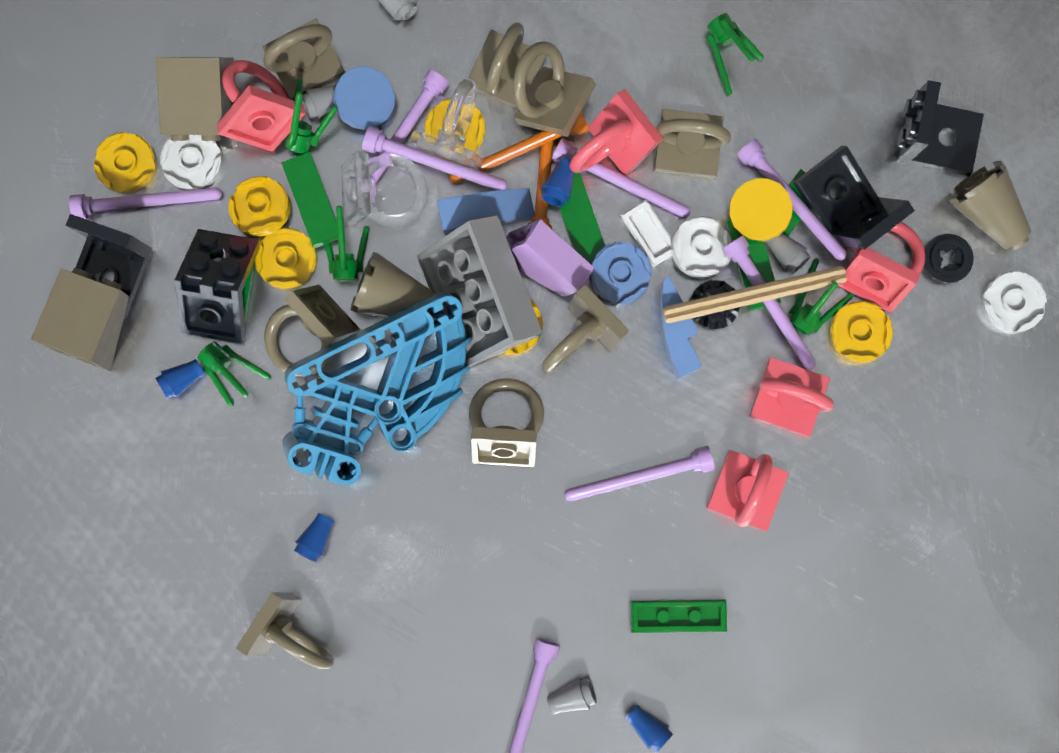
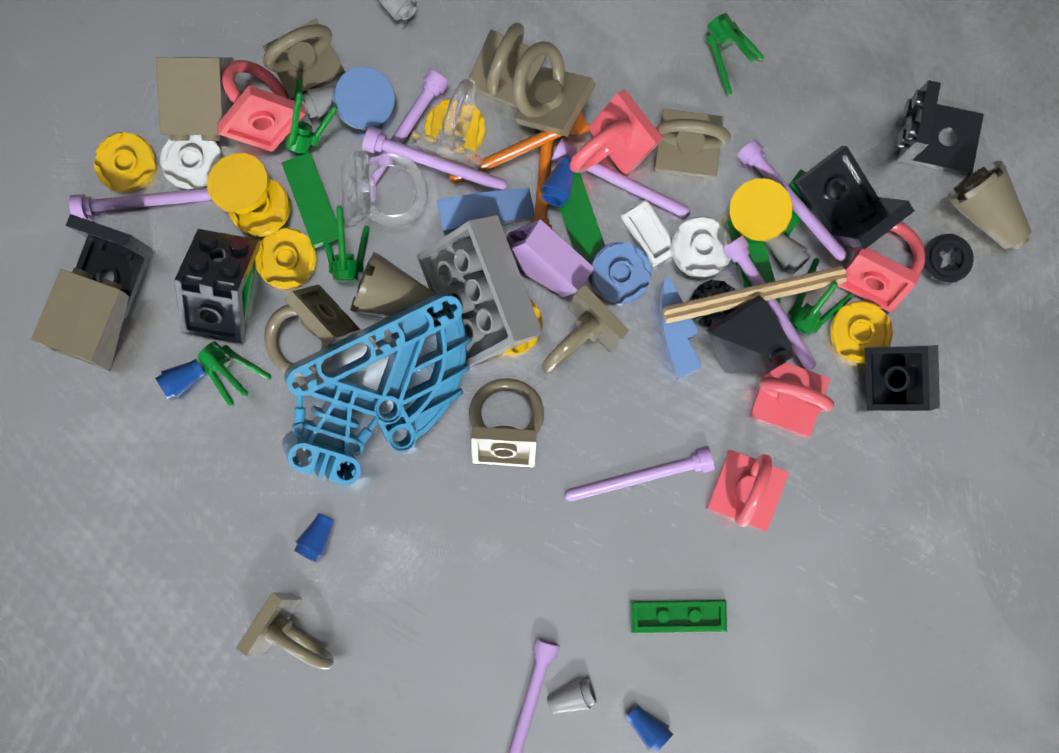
(238, 183): none -> yellow tile
(750, 339): none -> black slope
(902, 378): none -> black slope
(1014, 301): white tile -> none

